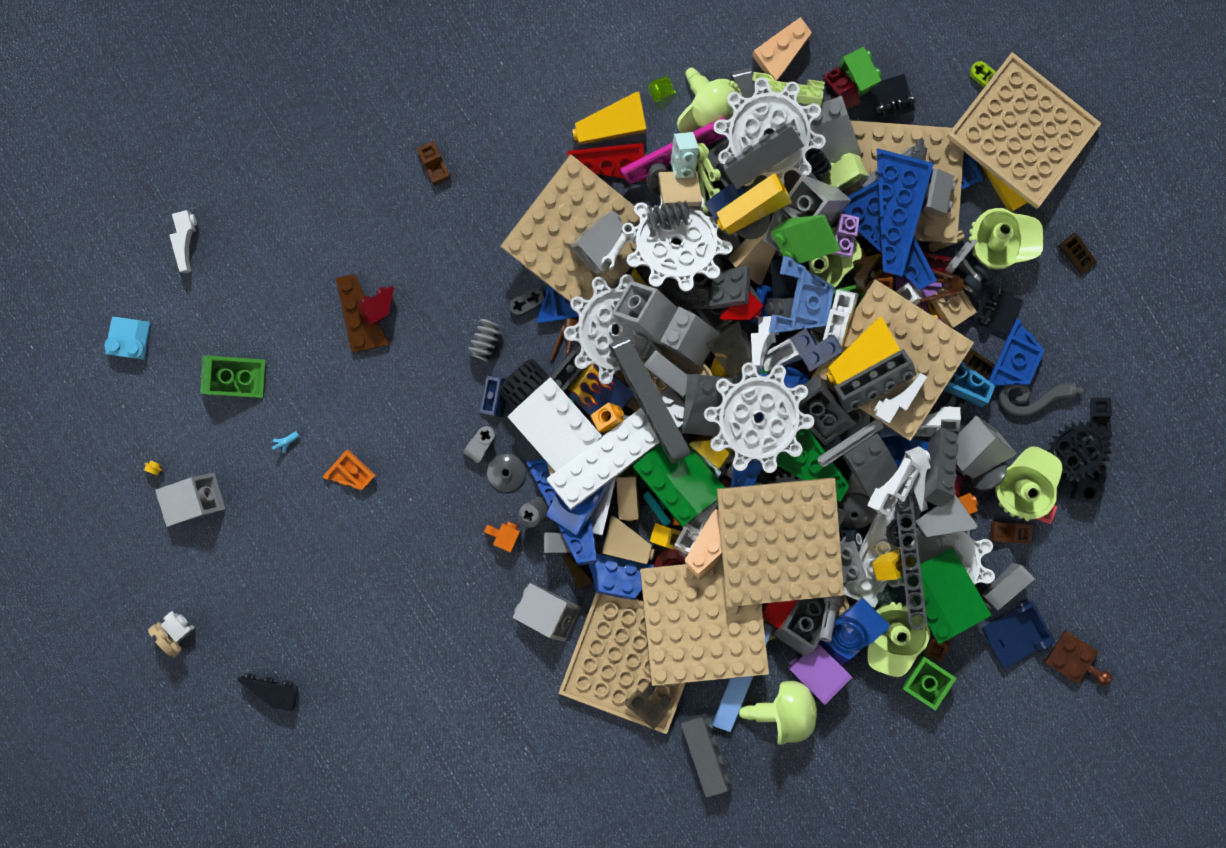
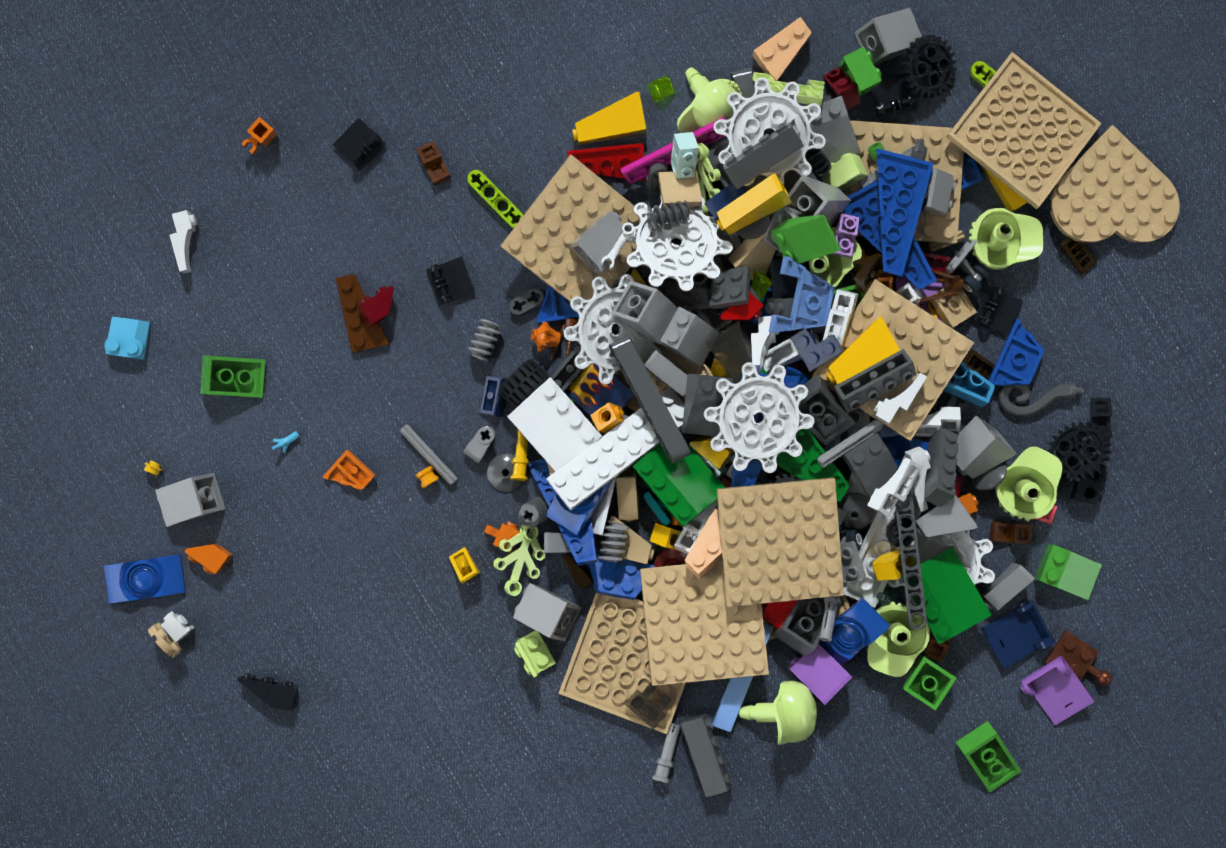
(144, 578): none -> blue slope
(211, 556): none -> orange slope
(260, 134): none -> orange brick
(359, 144): none -> black hinge
(426, 476): none -> light orange wheel
(428, 454): none -> light grey axle
(450, 280): none -> black hinge
(464, 565): none -> yellow slope
(494, 201): none -> lime beam
(520, 461): none -> yellow pin
(520, 555): none -> yellowish green plant
(534, 652): none -> yellowish green bracket
(545, 337): none -> orange rock
(614, 542): none -> light grey piece
(665, 761): none -> light grey pin
(760, 283): none -> clear neon green slope
(872, 150): none -> bright green piece
(888, 35): none -> light grey slope
(933, 62): none -> black gear
(988, 756): none -> bright green slope
(1057, 690): none -> medium lavender door
(1068, 571): none -> bright green slope
(1112, 193): none -> tan plate

